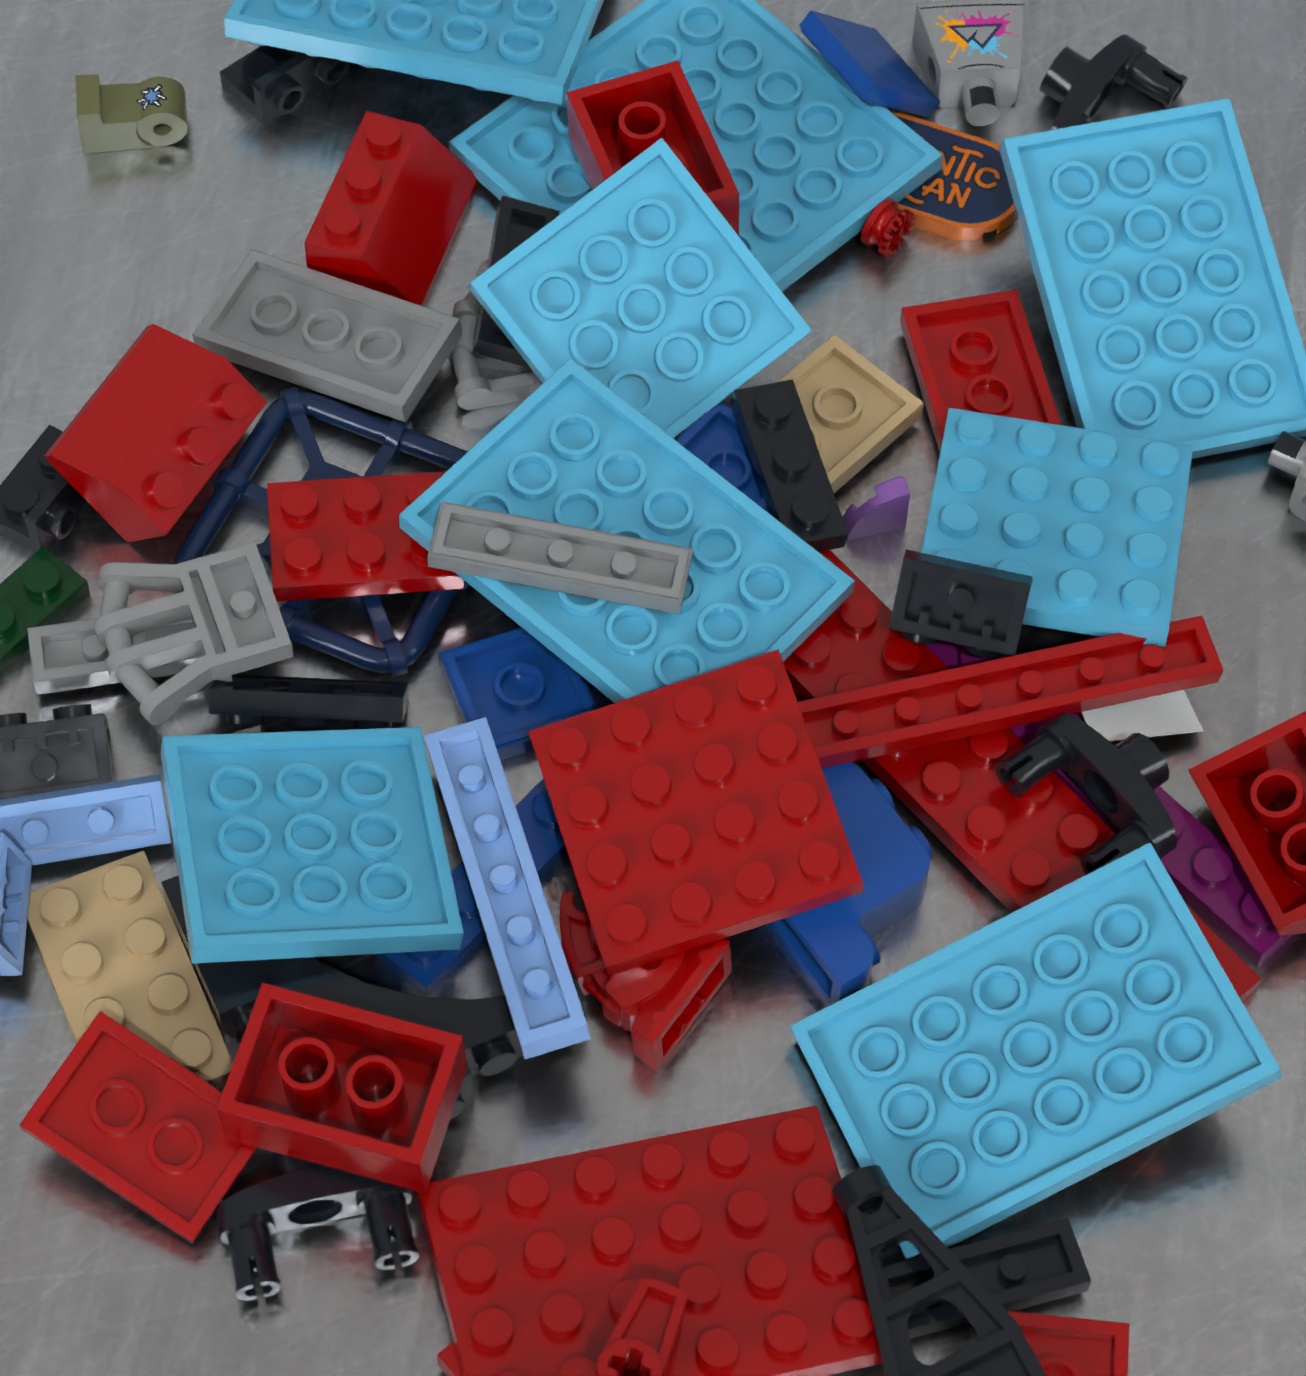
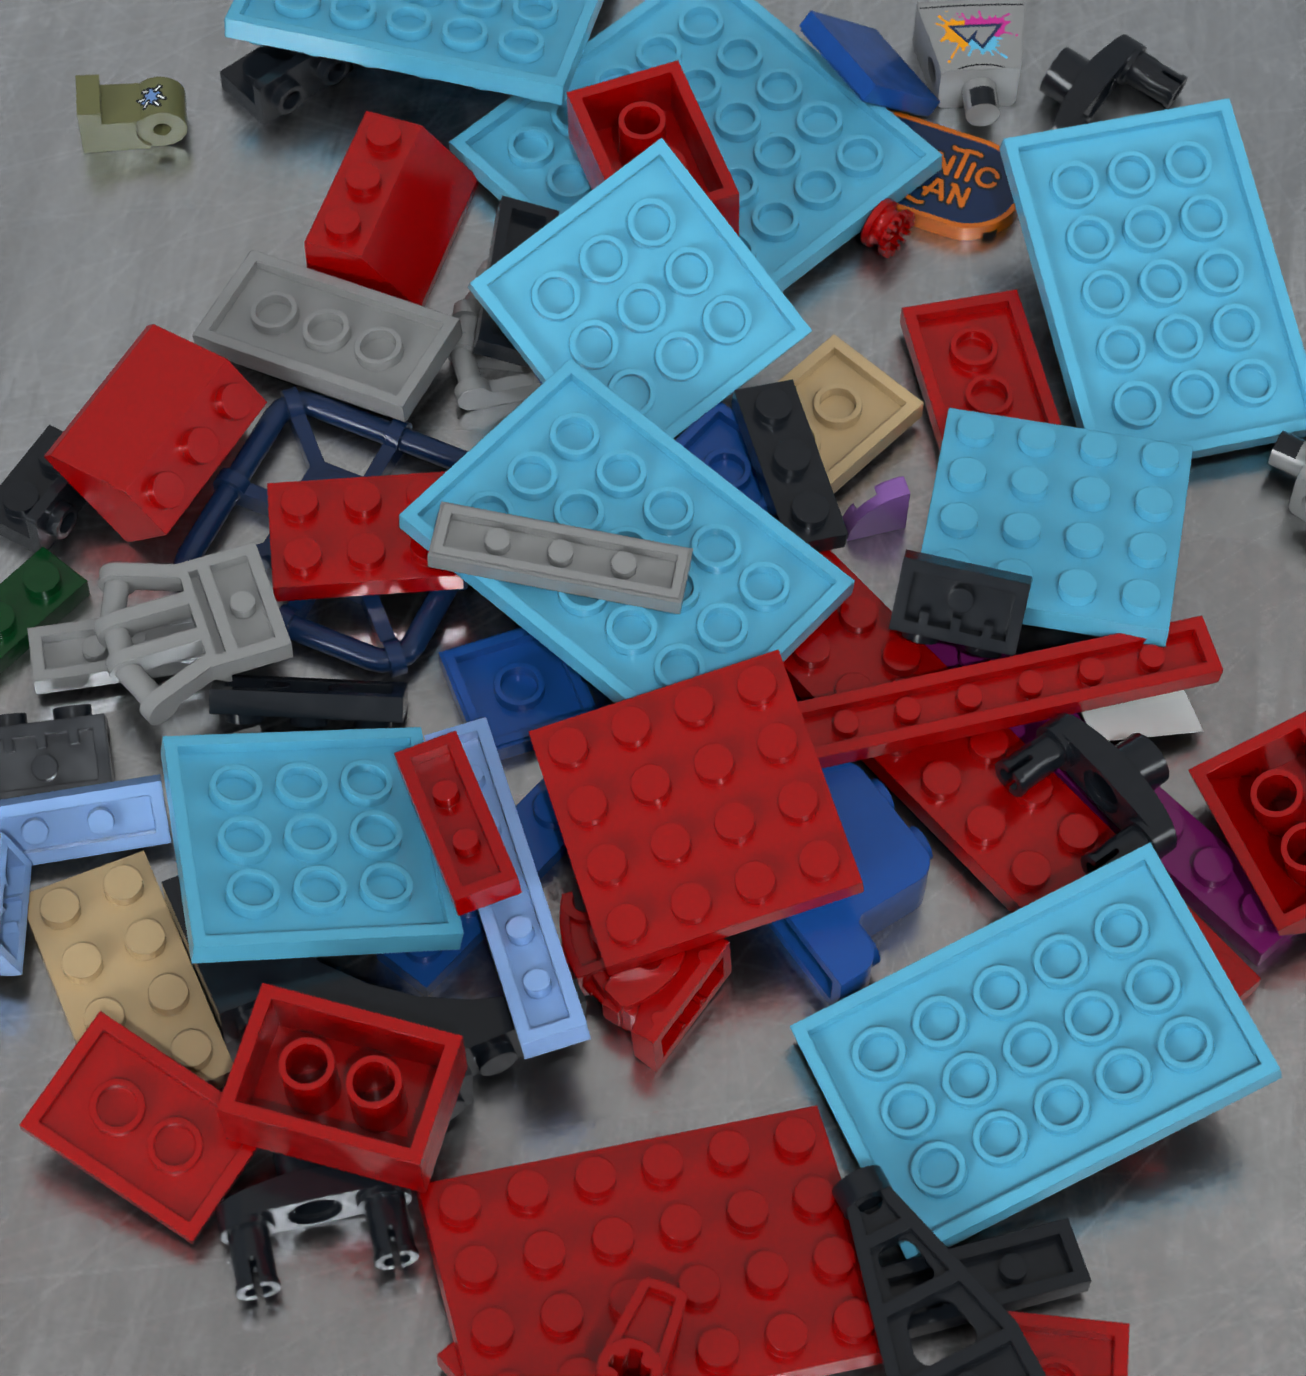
(457, 823): none -> red plate

